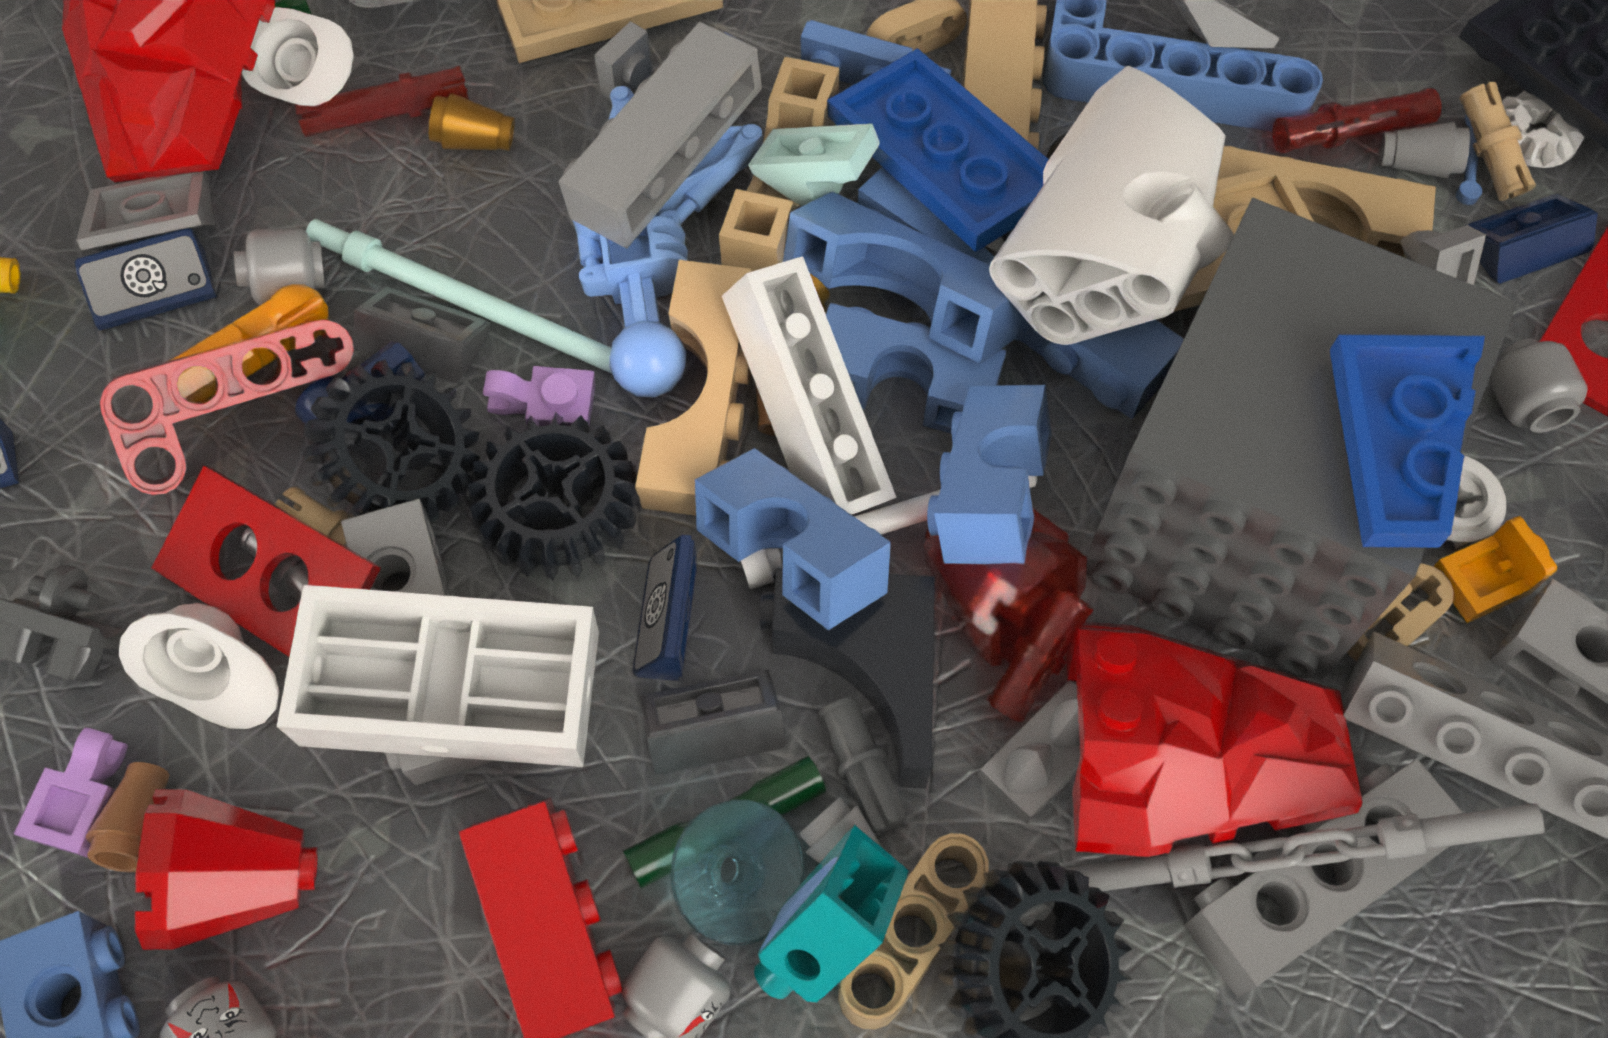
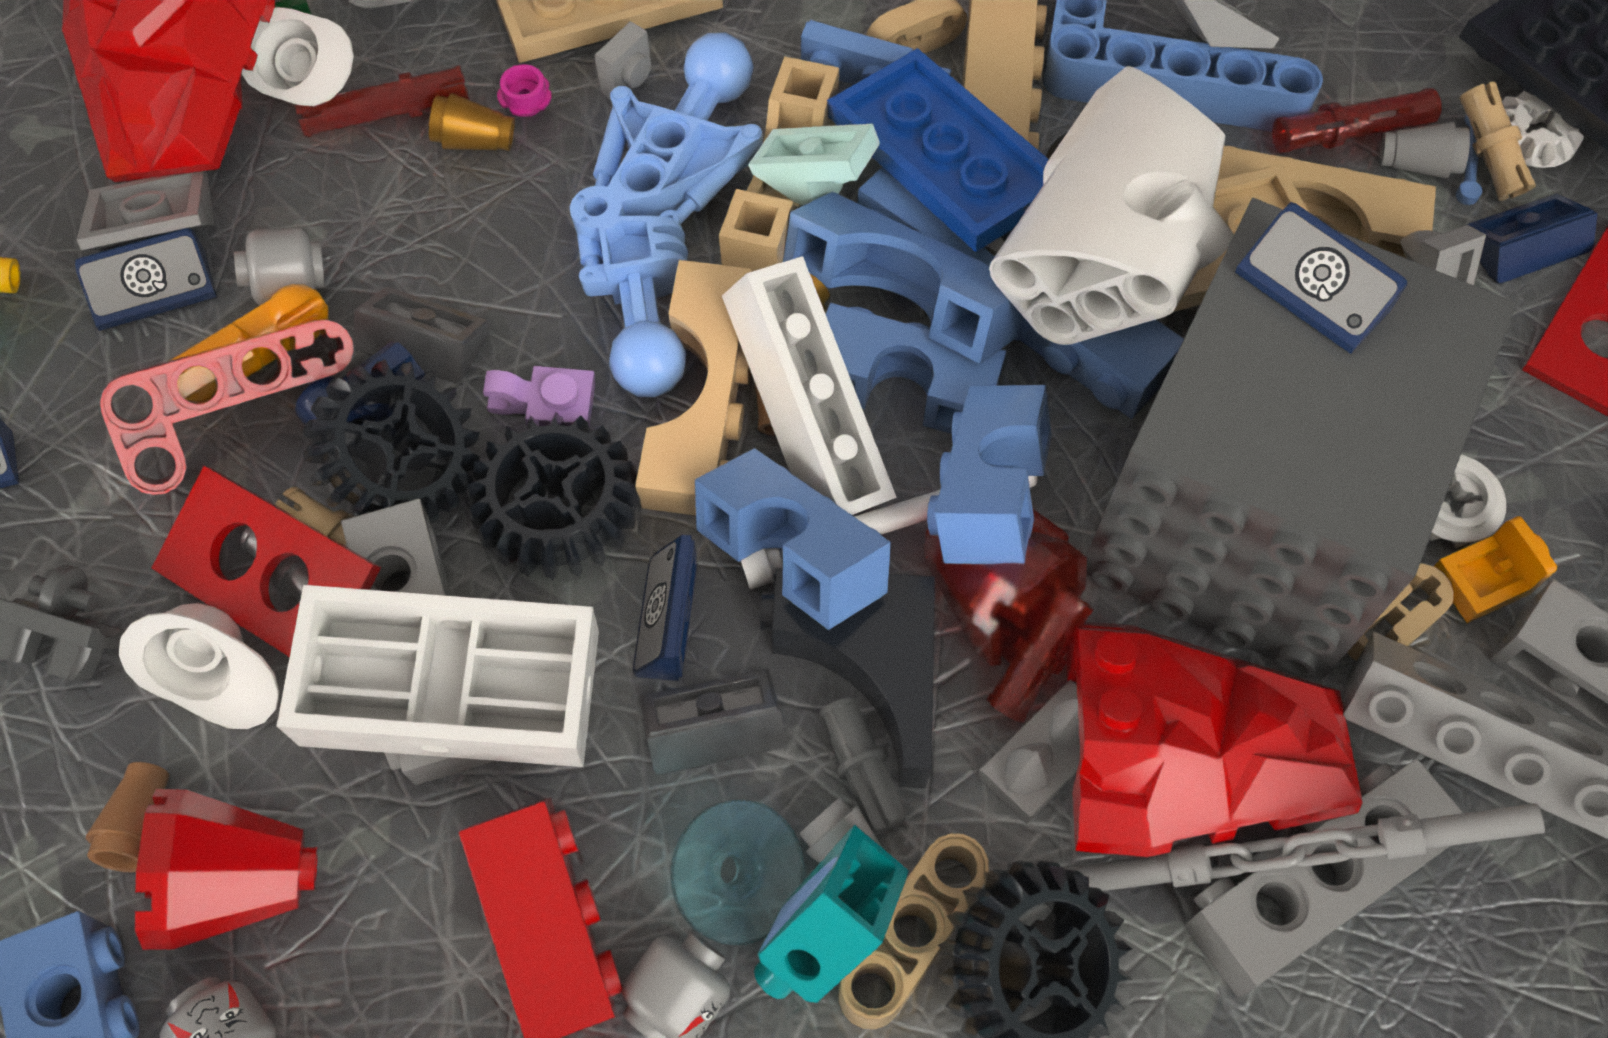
(71, 801): lavender plate -> none
(367, 254): light aqua bar -> none
(524, 90): none -> dark pink plate
(661, 134): light grey brick -> none
(780, 791): dark green piece -> none
(1322, 277): none -> slope
(1404, 431): blue wing -> none
(1538, 385): light grey head -> none

